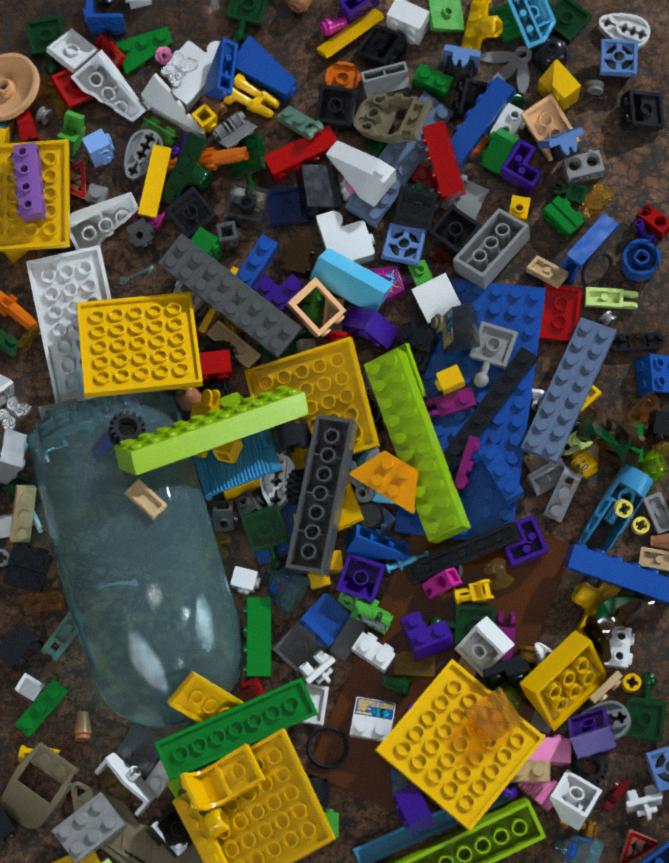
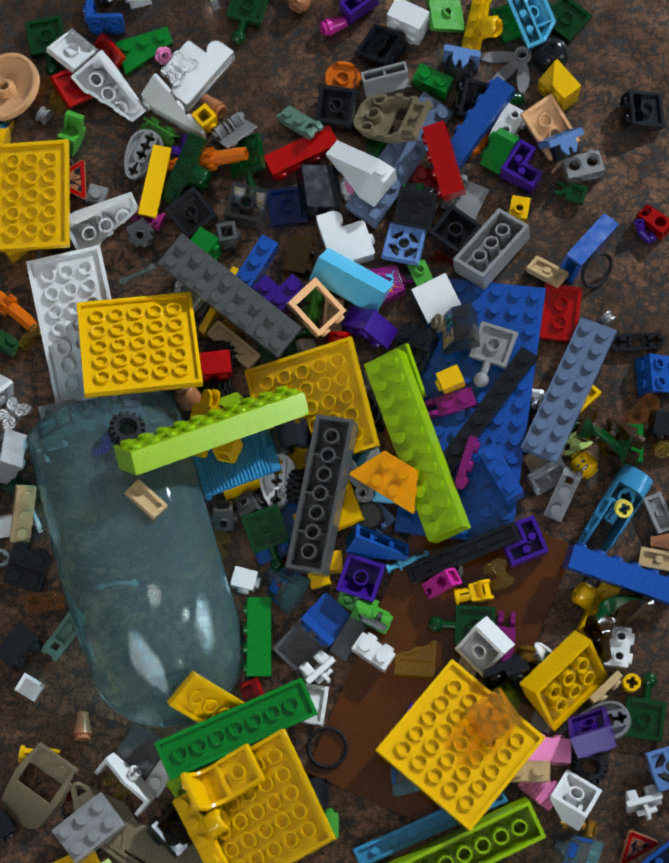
(27, 127): red leg -> none
(29, 182): medium lavender brick -> none
(41, 708): green plate -> none
(99, 147): light blue brick -> none
(221, 73): blue slope -> none
(255, 105): yellow piece -> none
(264, 70): blue slope -> none
(350, 33): yellow tile -> none
(372, 719): slope -> none
(398, 685): dark green cone -> none
(412, 809): dark purple brick -> none
(425, 640): dark purple brick -> none
(509, 793): dark purple arm -> none
(563, 217): green brick -> none
(595, 87): light grey bush -> none
(604, 194): clear yellow piece -> none
(609, 298): yellowish green hinge -> none
(617, 791): dark red plate -> none
(618, 60): medium blue piece -> none
(629, 21): white piece -> none
(636, 521): light yellow bush -> none
(649, 256): blue brick -> none
(654, 465): clear neon green head -> none

